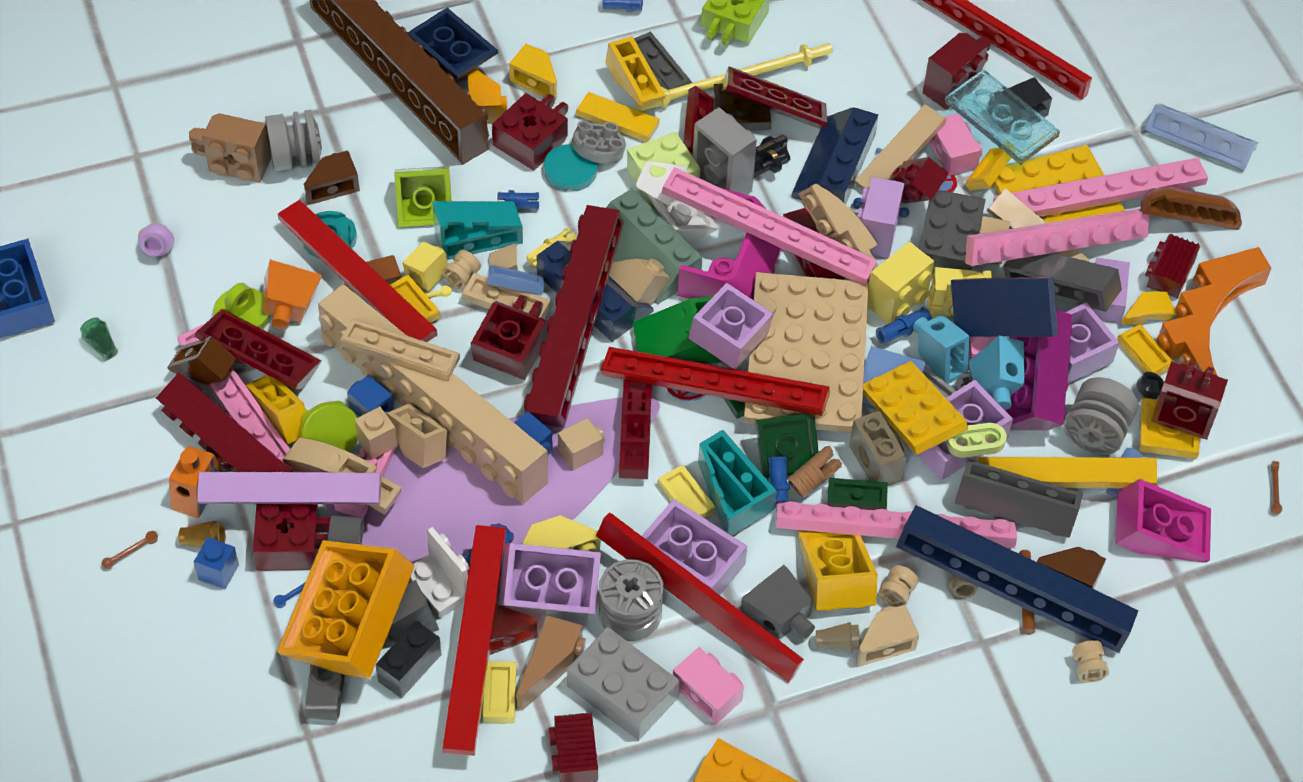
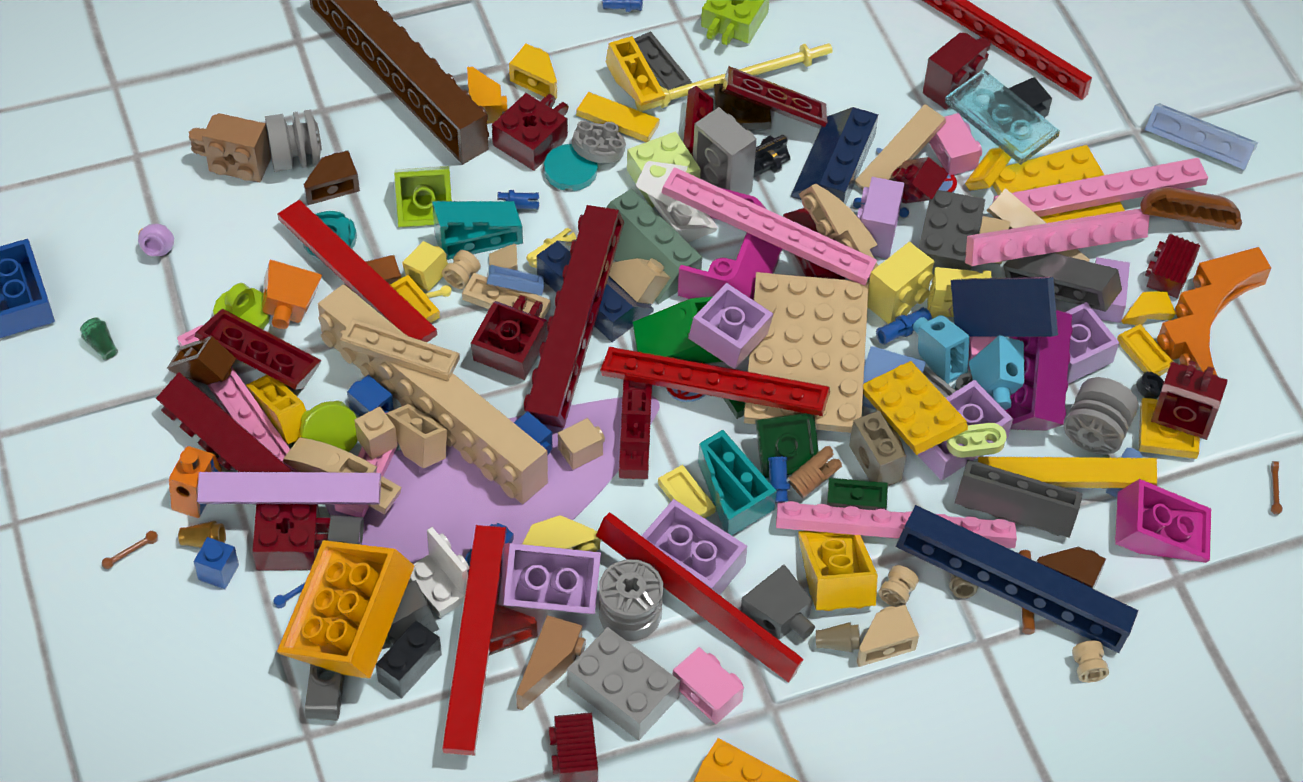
(452, 43): dark blue slope -> none
(500, 692): light yellow tile -> none

